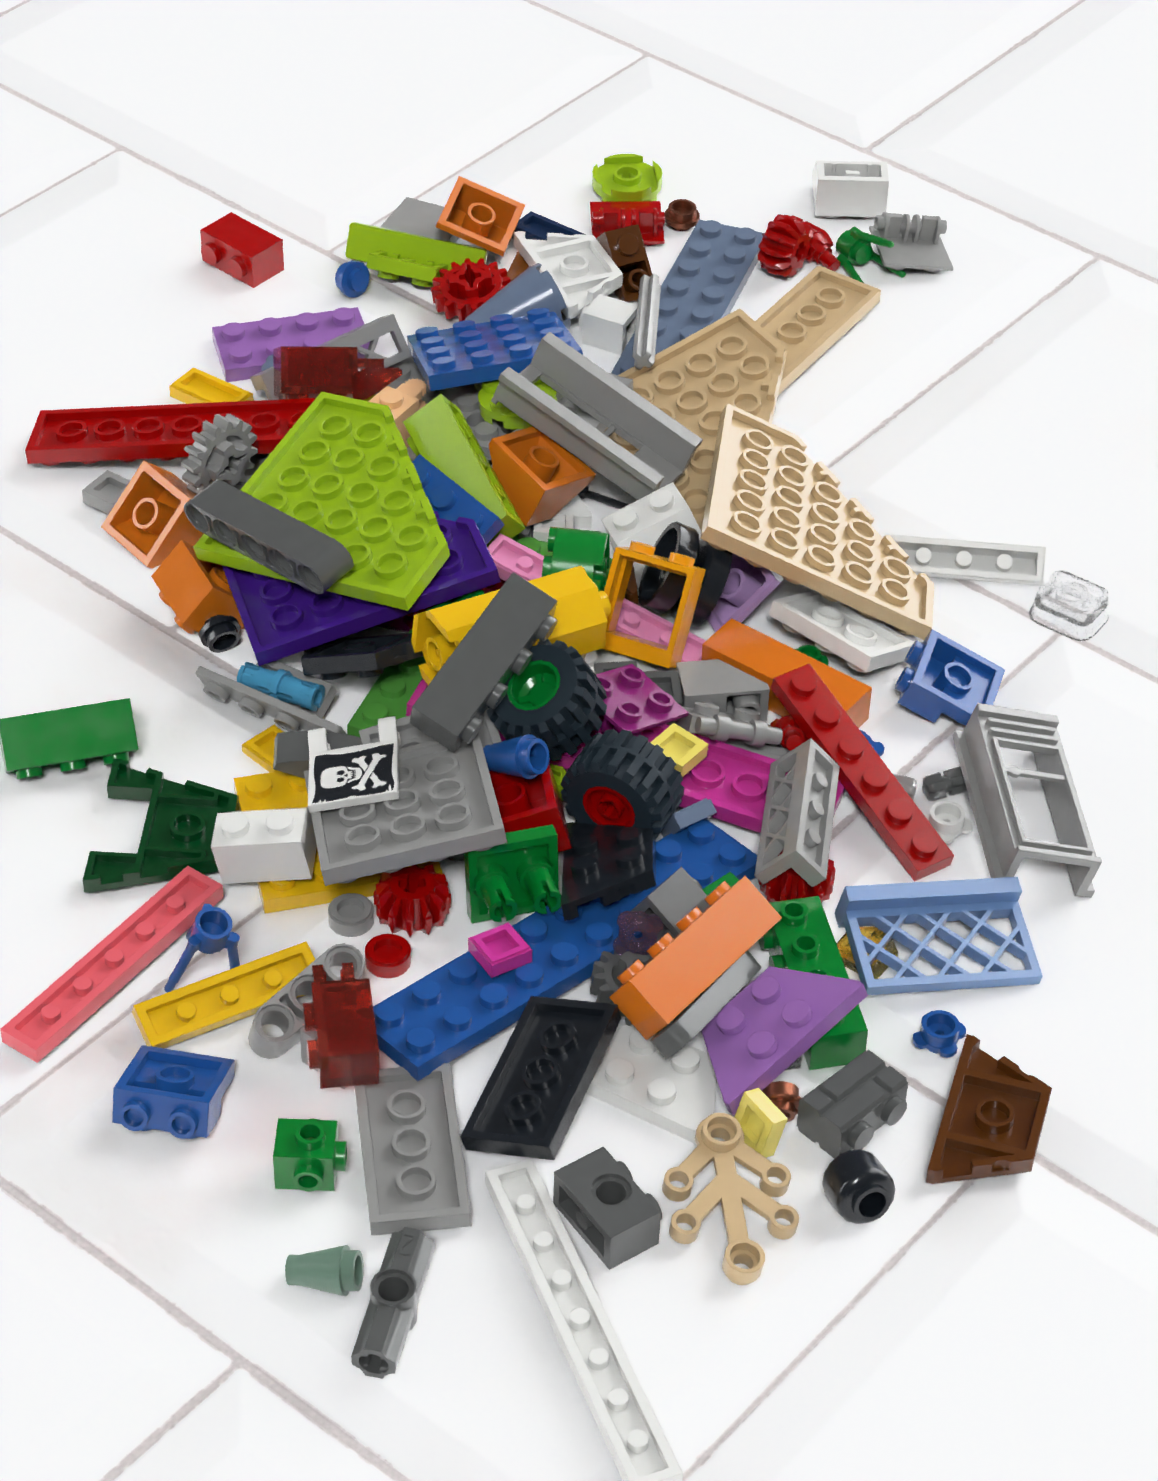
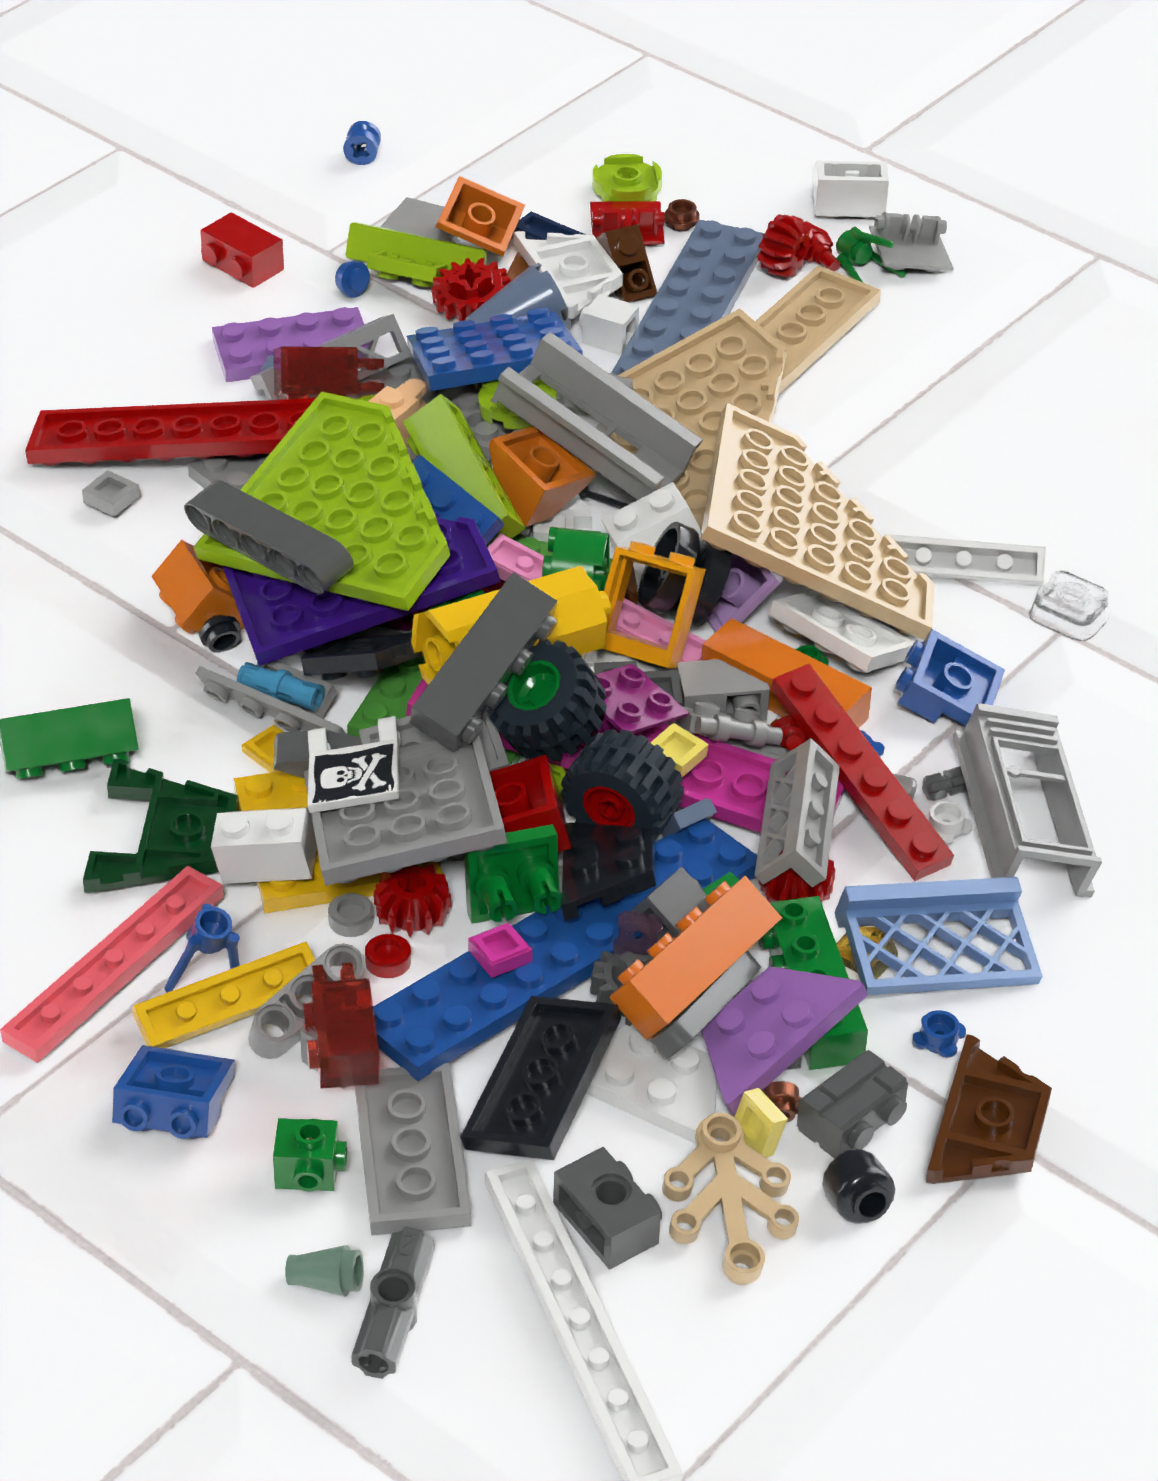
(151, 515): orange slope -> none
(202, 387): yellow tile -> none
(219, 453): light grey gear -> none
(362, 133): none -> blue wheel
(371, 380): clear red slope -> none
(518, 756): blue cone -> none
(646, 321): light grey axle -> none

